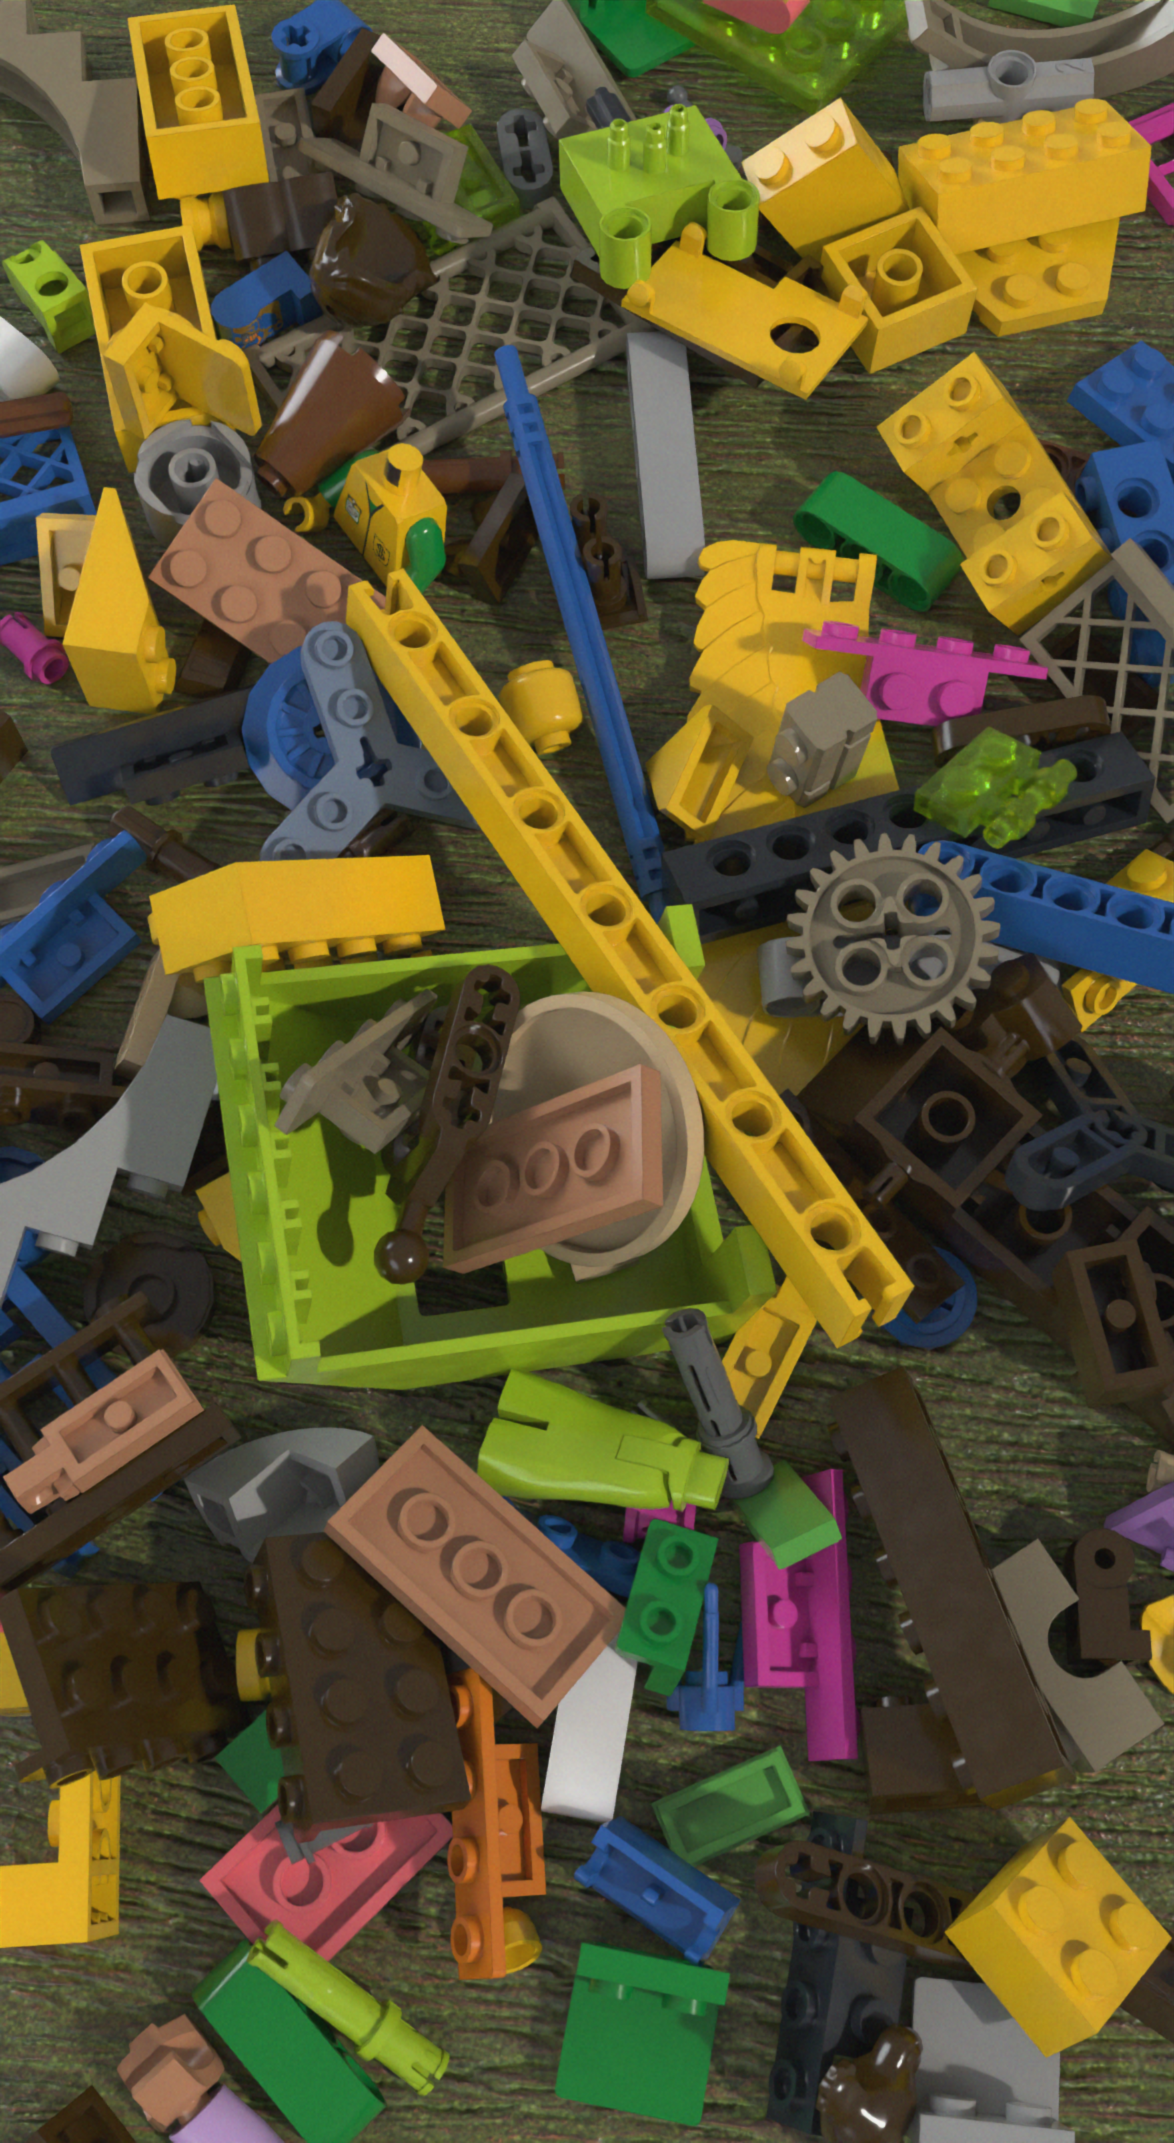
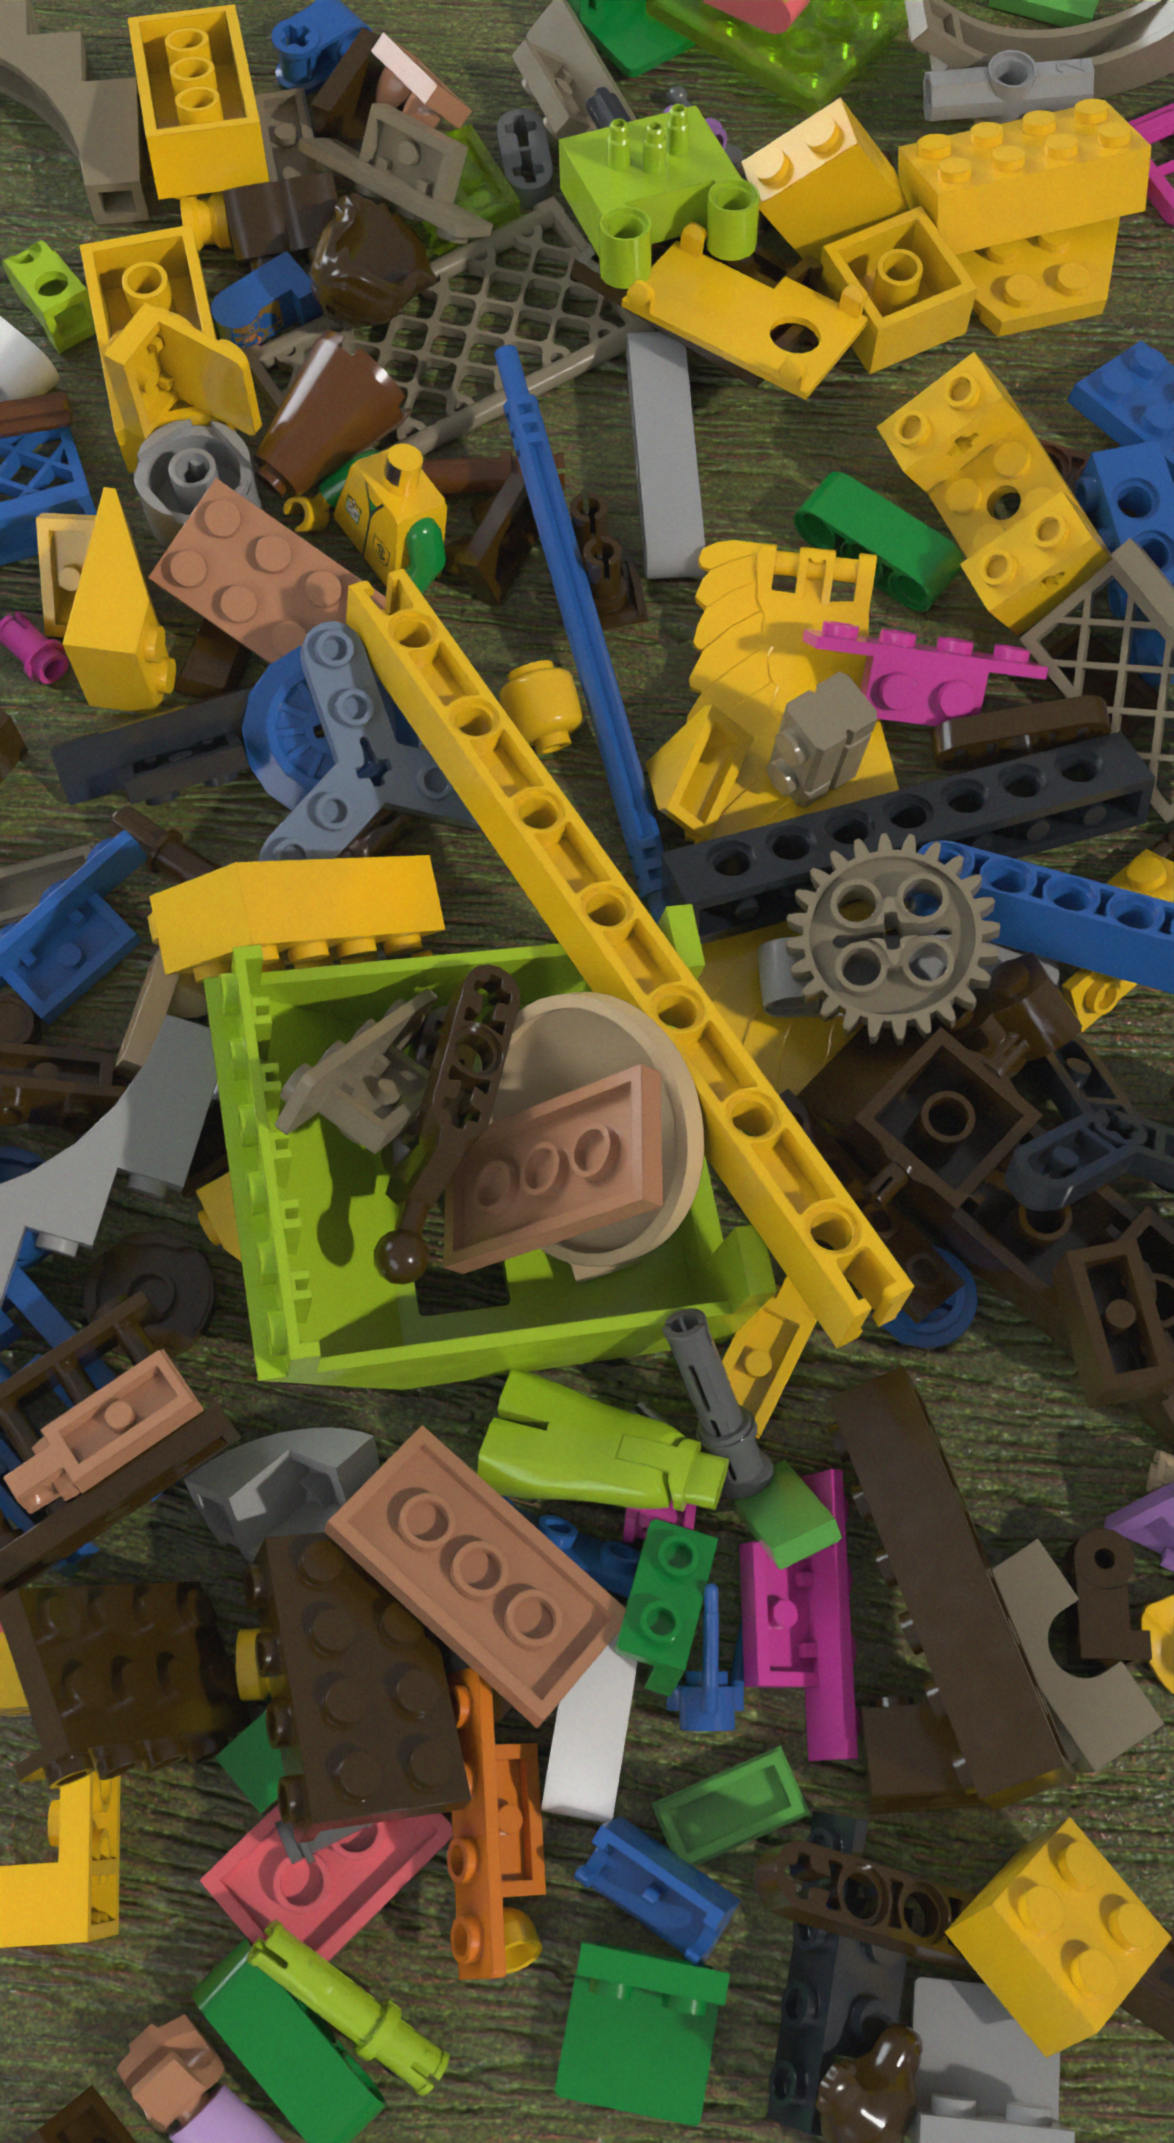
(983, 776): clear neon green plate -> none

